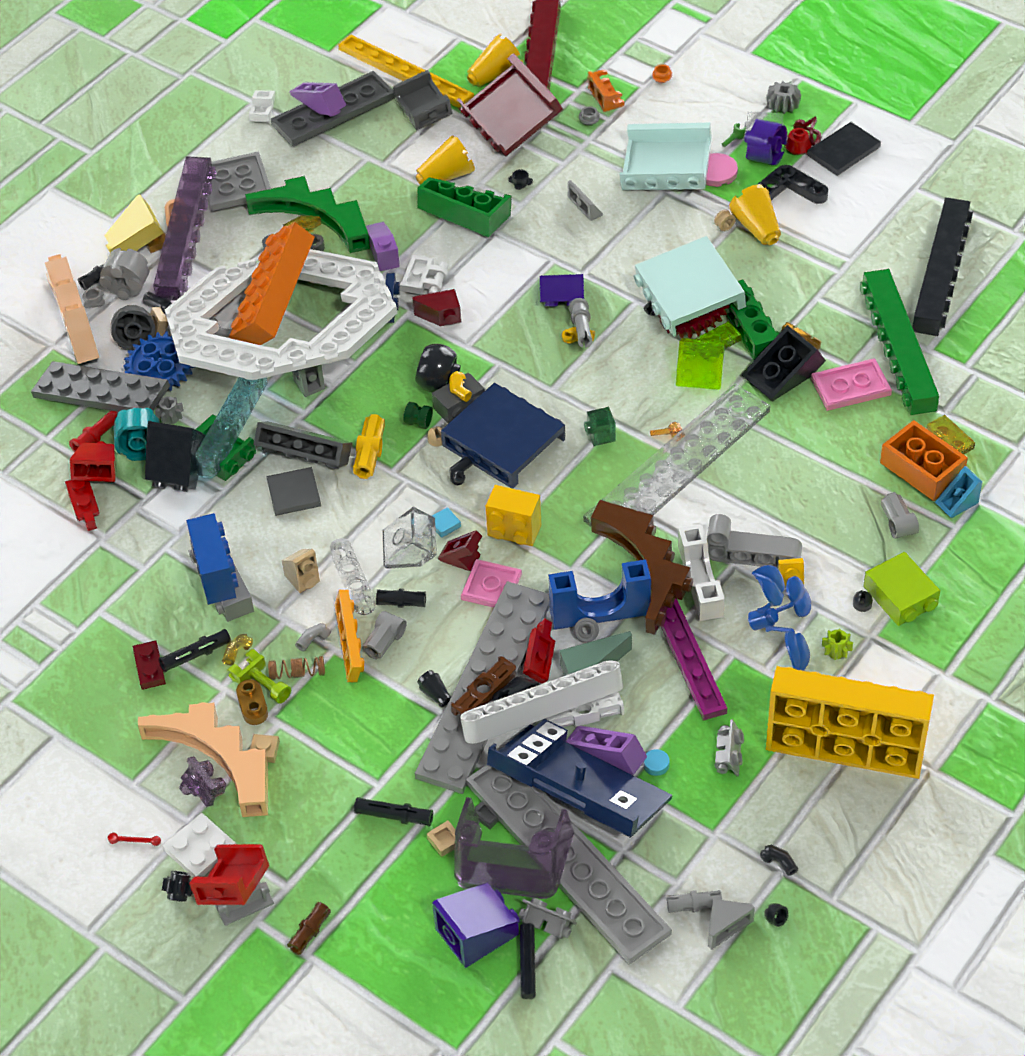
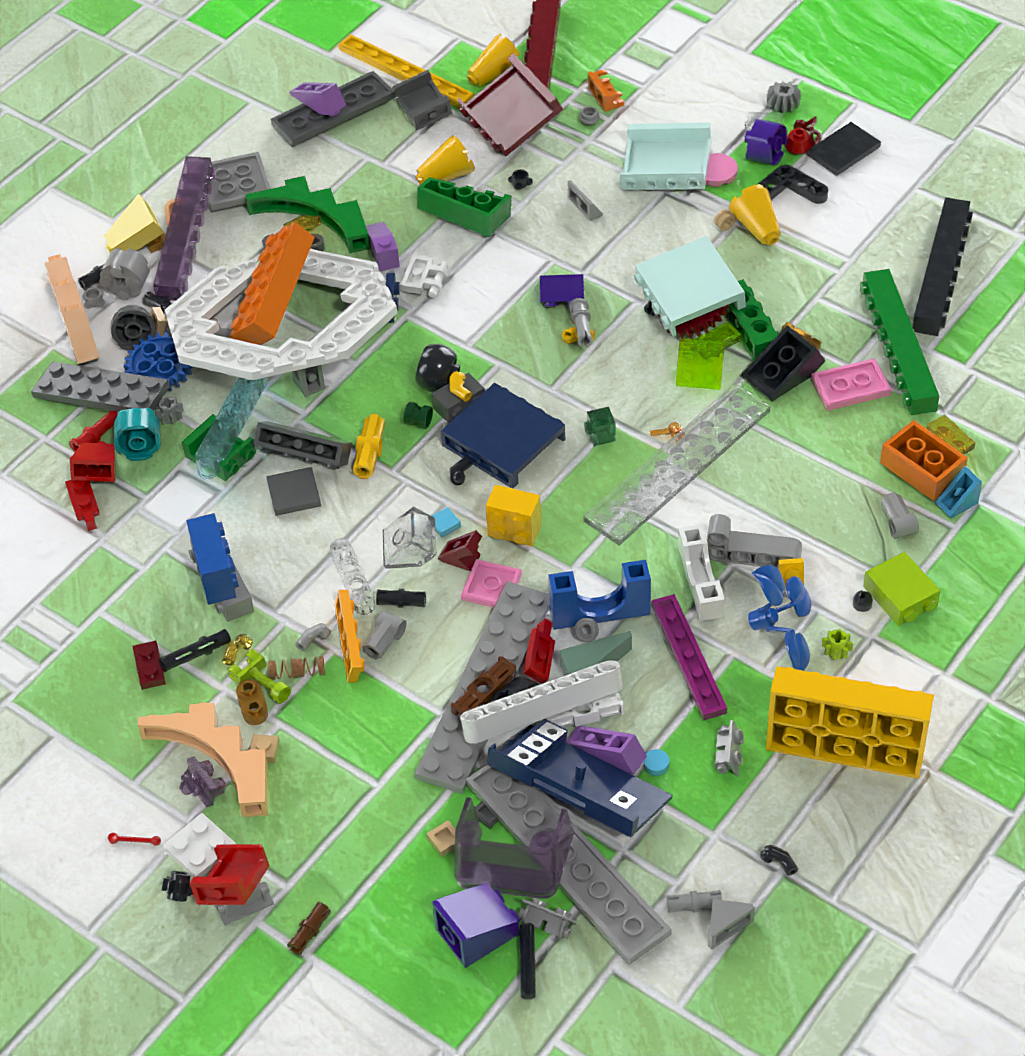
(172, 456): black slope -> none
(262, 106): white slope -> none
(301, 569): tan slope -> none
(403, 813): black pin -> none
(432, 440): tan hinge -> none
(433, 686): black cone -> none
(438, 308): dark red slope -> none
(636, 534): reddish brown arch -> none
(662, 73): orange plate -> none
(737, 134): bright green hand -> none
(781, 912): black hinge -> none

